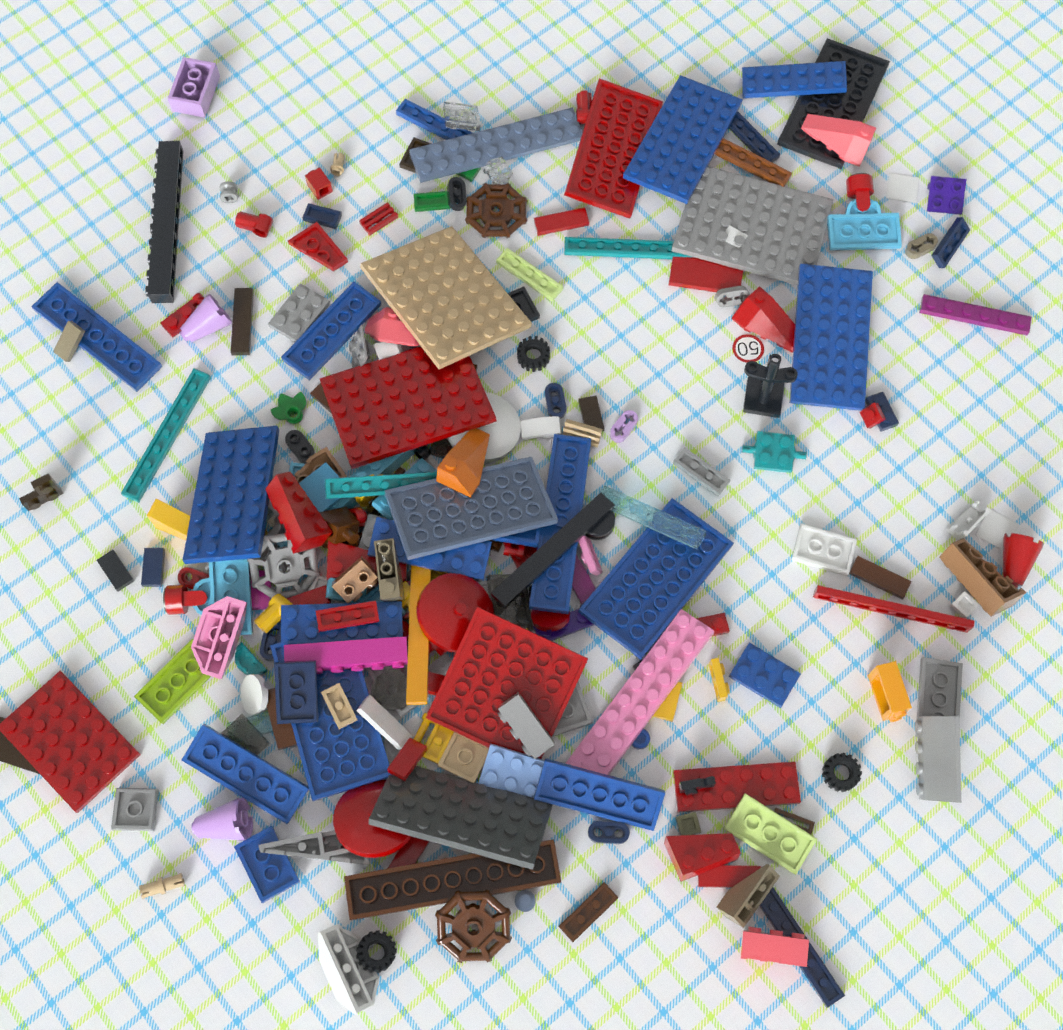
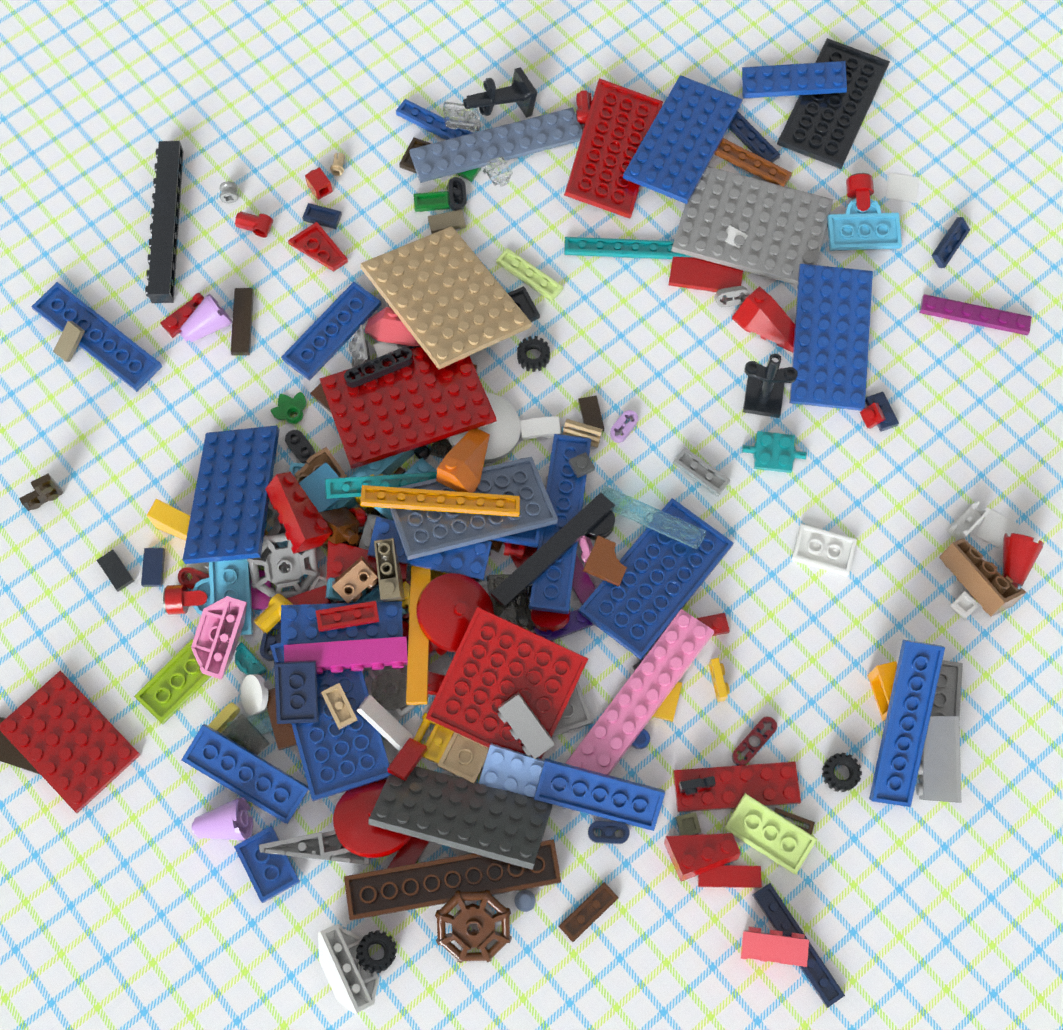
(134, 809): light grey tile -> none
(162, 885): tan pin -> none
(166, 435): teal tile -> none
(194, 87): lavender brick -> none
(227, 715): none -> light yellow beam
(298, 312): light grey plate -> none
(377, 216): red tile -> none
(377, 364): none -> black beam
(440, 501): none -> light orange plate
(445, 220): none -> dark tan tile
(500, 218): reddish brown plate -> none
(520, 92): none -> black piece
(555, 402): dark blue plate -> none
(561, 221): red tile -> none
(581, 465): none -> dark grey plate
(604, 563): none -> dark orange tile
(746, 896): dark tan slope -> none
(748, 348): sticker -> none
(764, 675): blue plate -> none
(767, 734): none -> dark red beam
(845, 137): coral wedge -> none
(880, 577): reddish brown tile -> none
(893, 609): red tile -> none
(906, 723): none -> blue plate
(919, 243): dark tan beam -> none
(946, 195): dark purple hinge -> none

